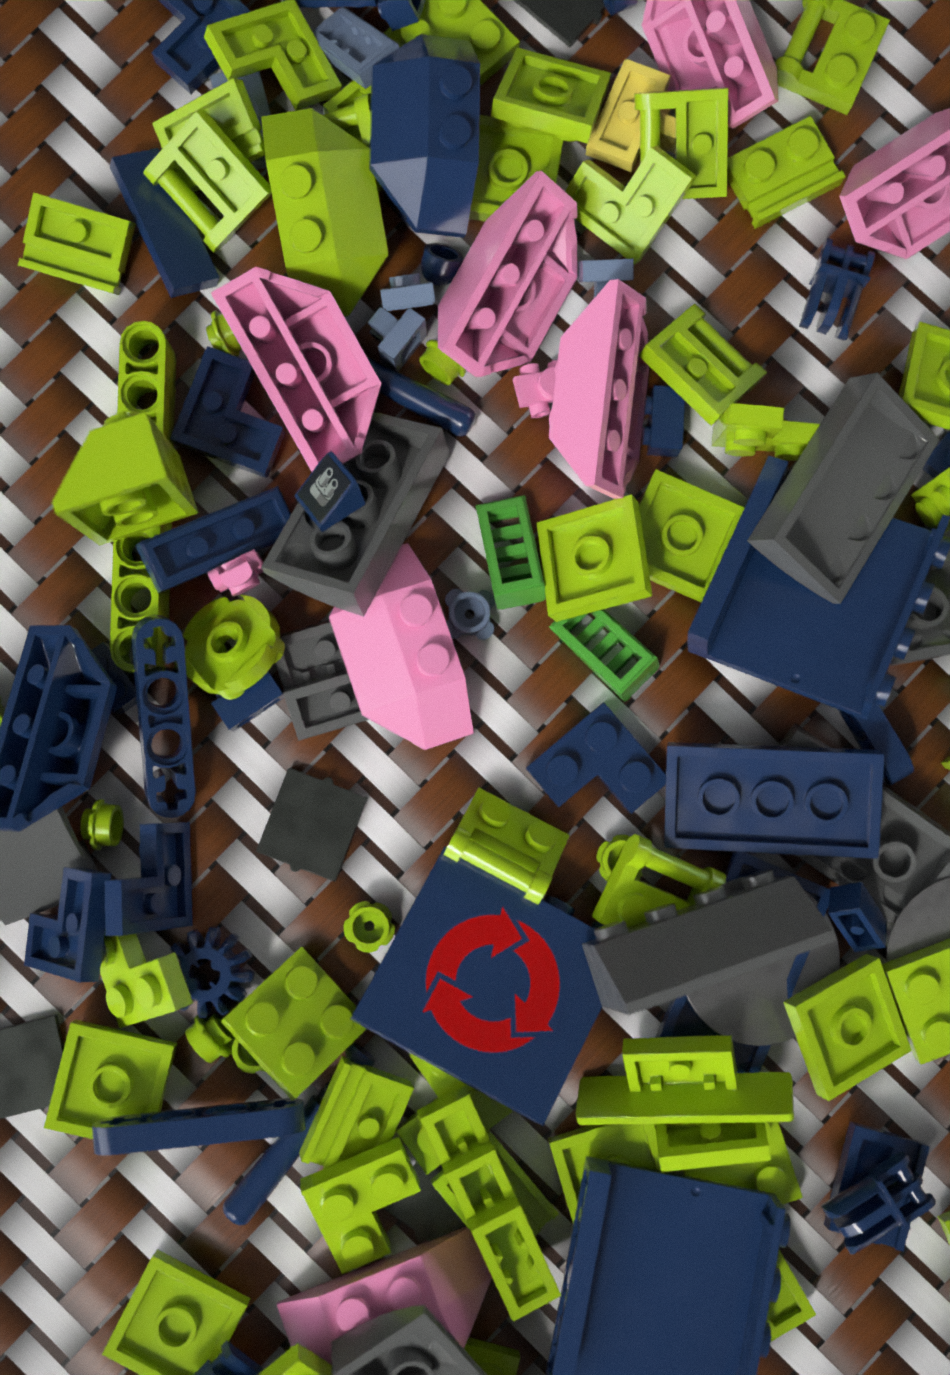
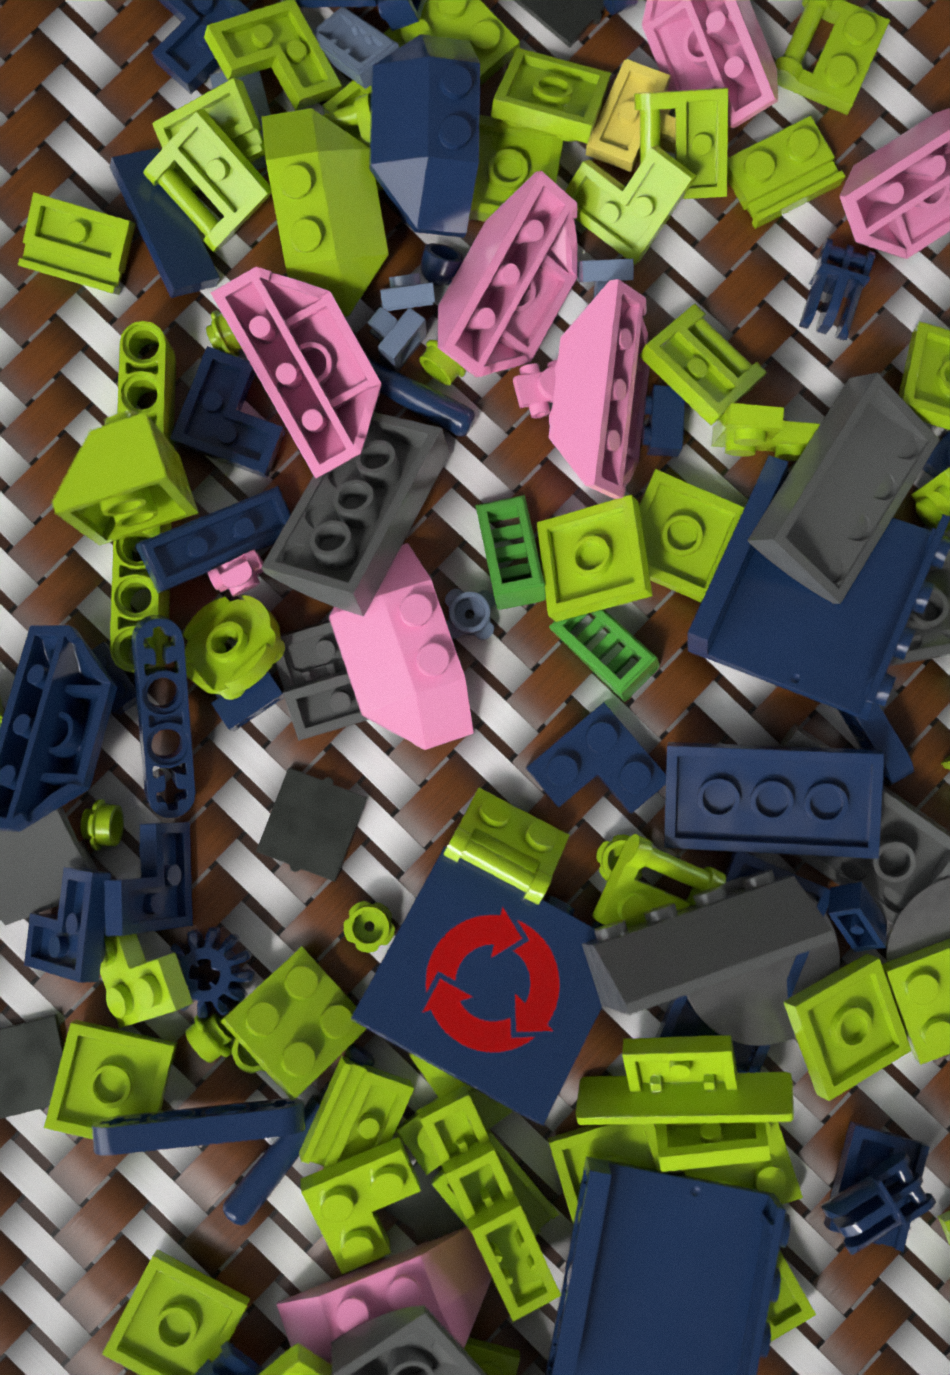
(329, 493): slope -> none

